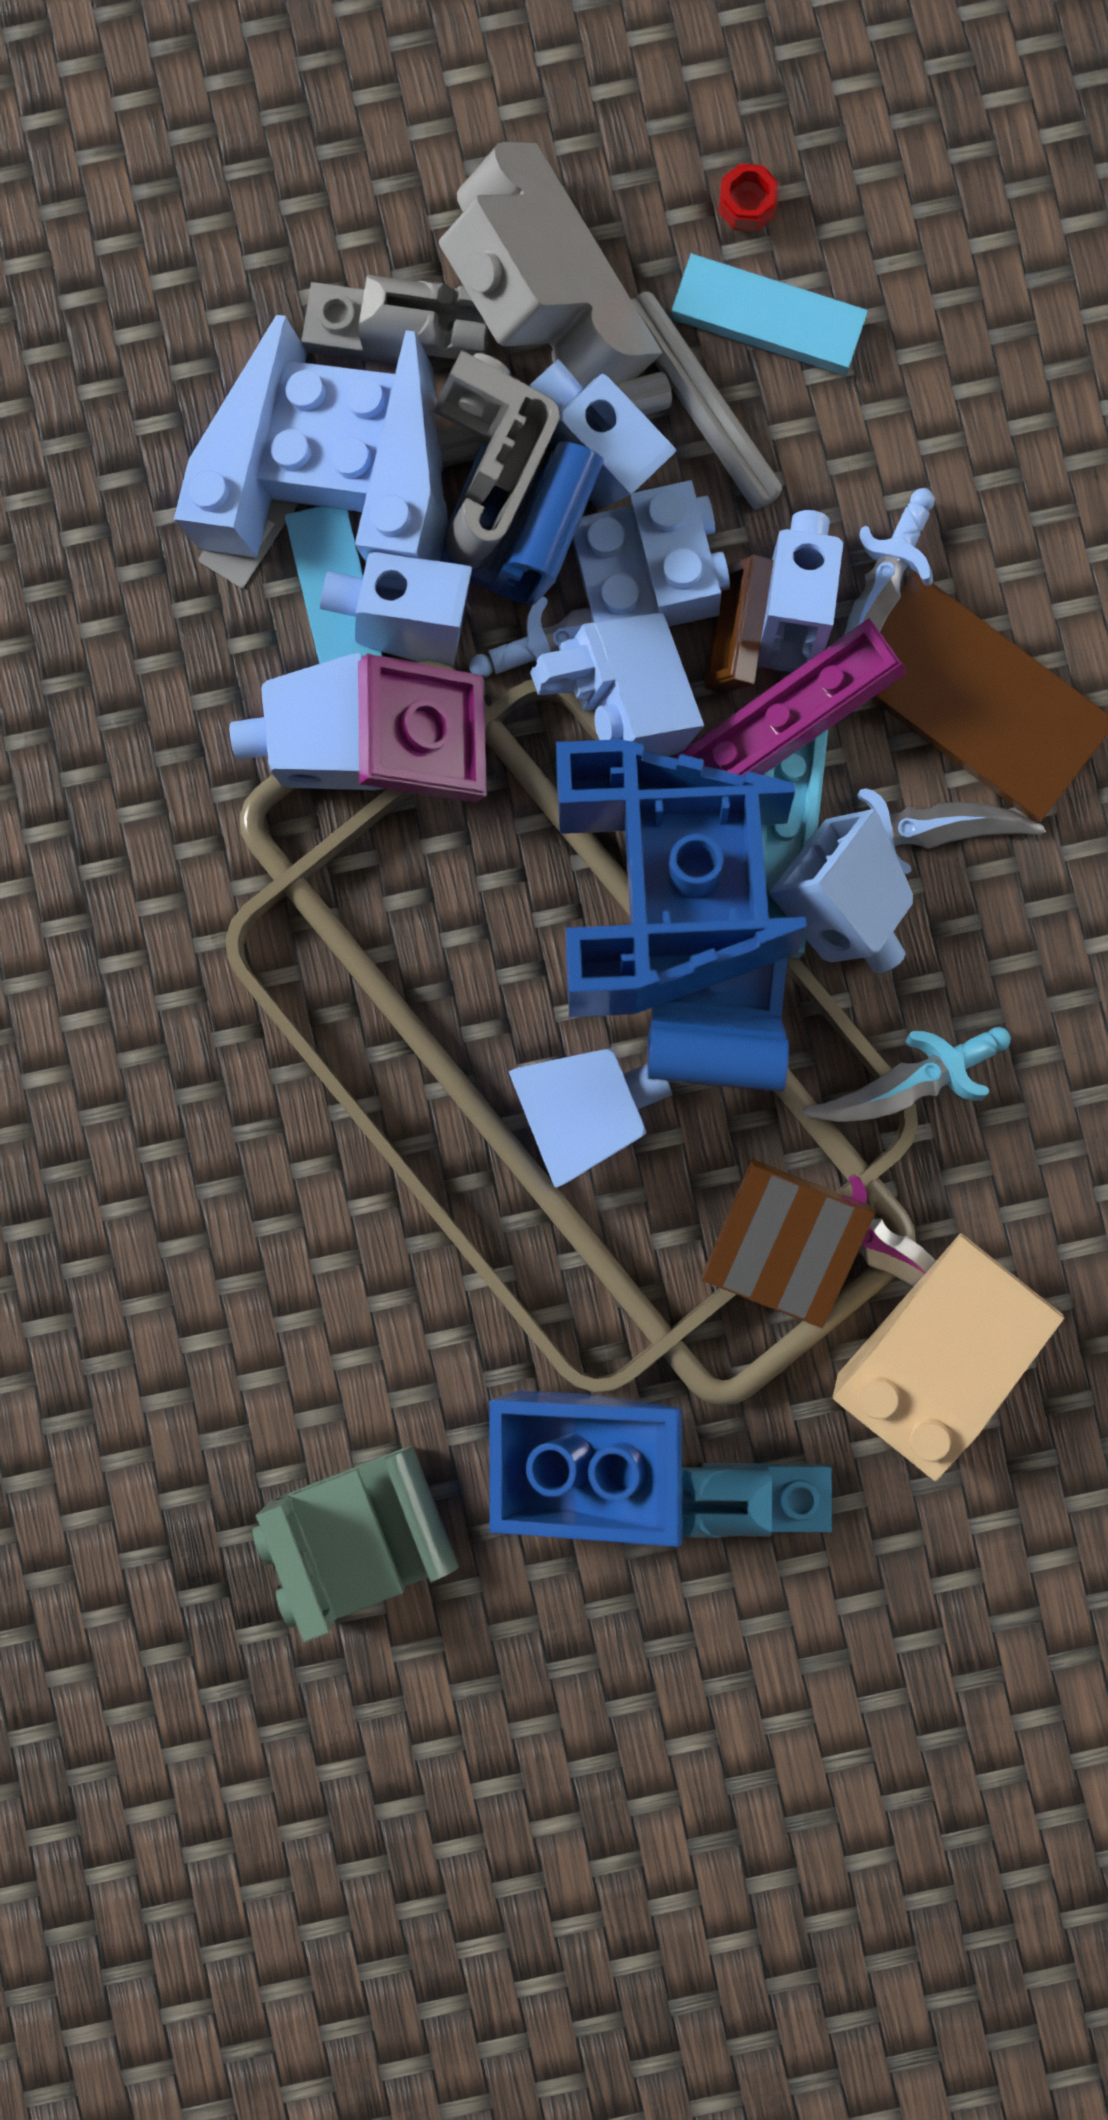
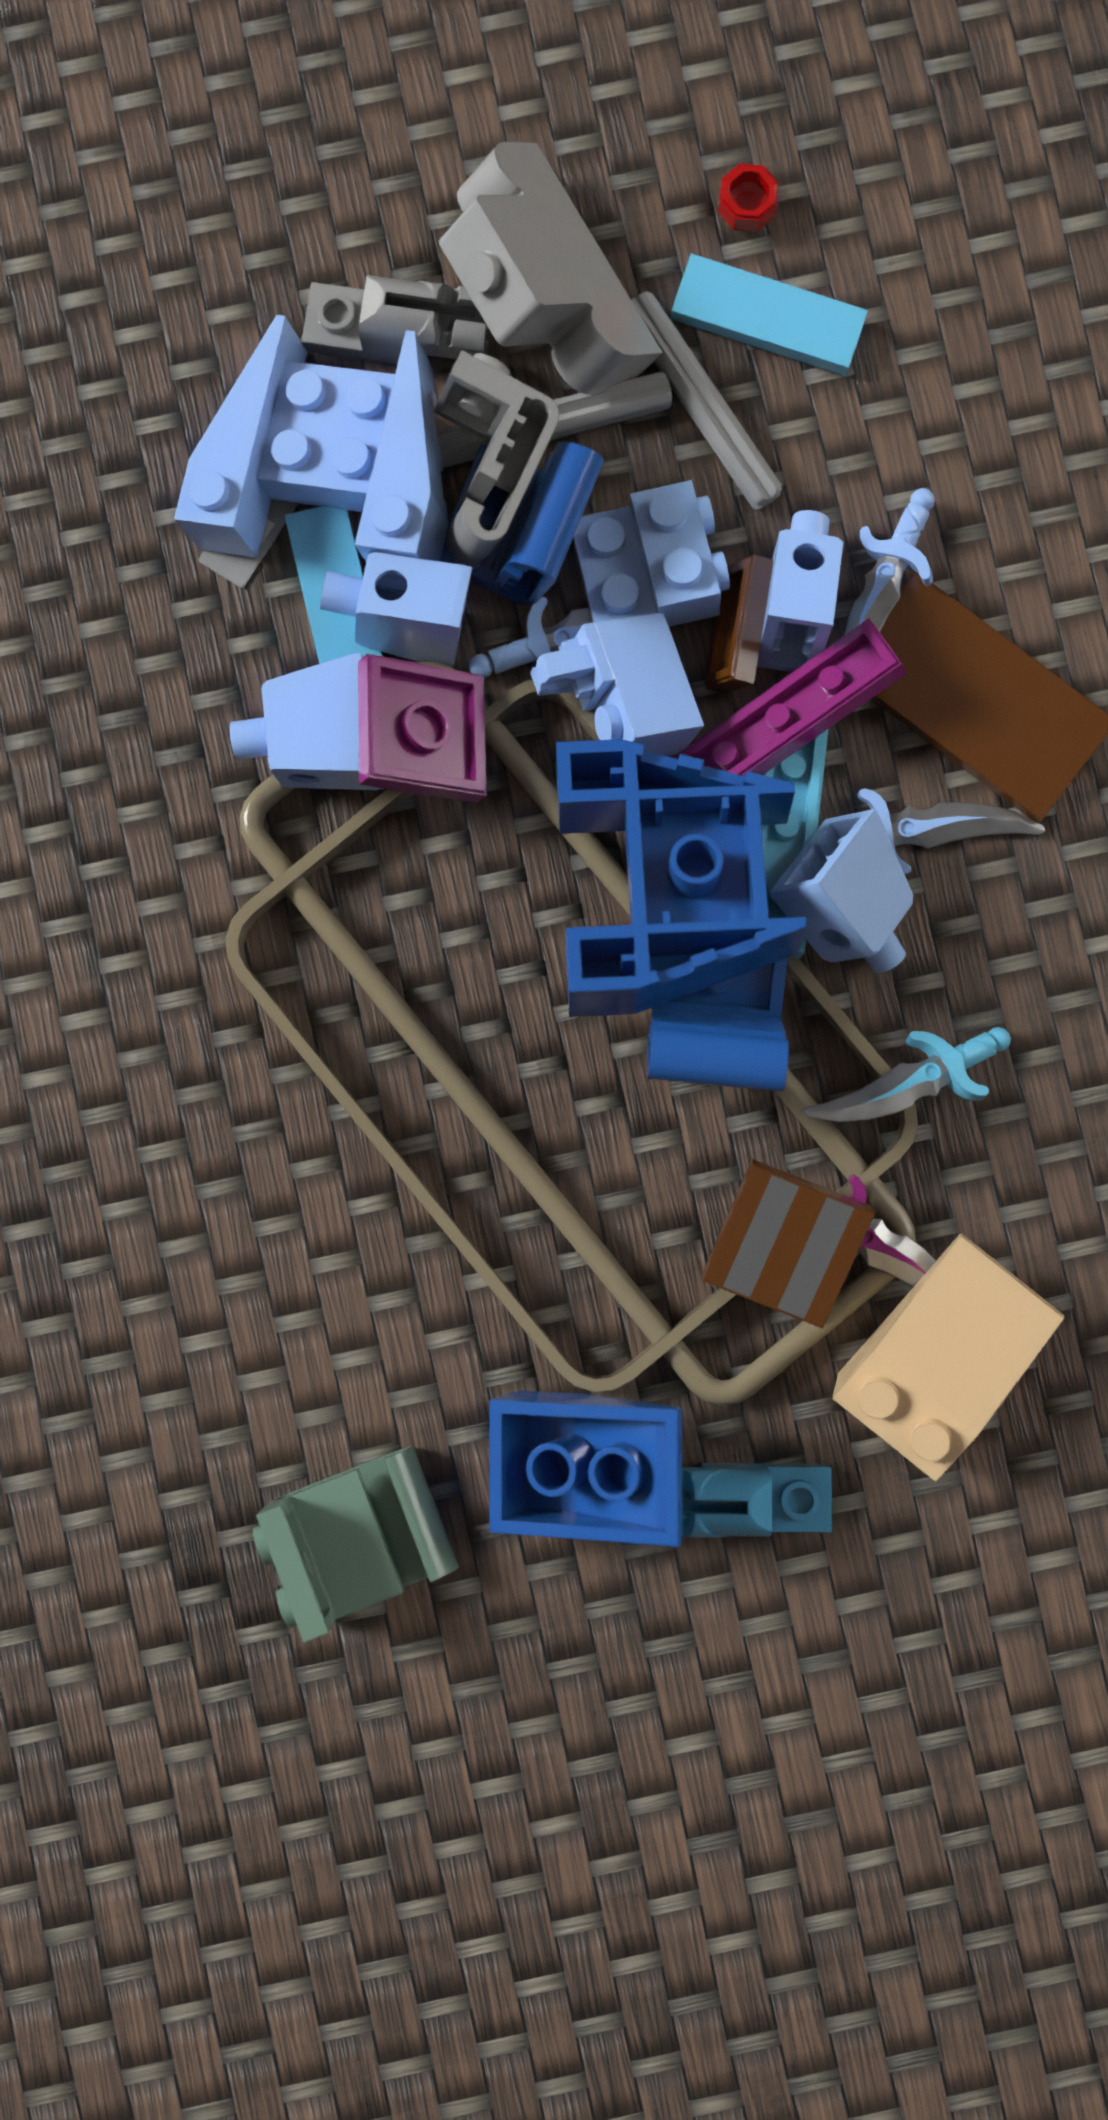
(584, 1109): light blue torso -> none
(617, 431): light blue torso -> none

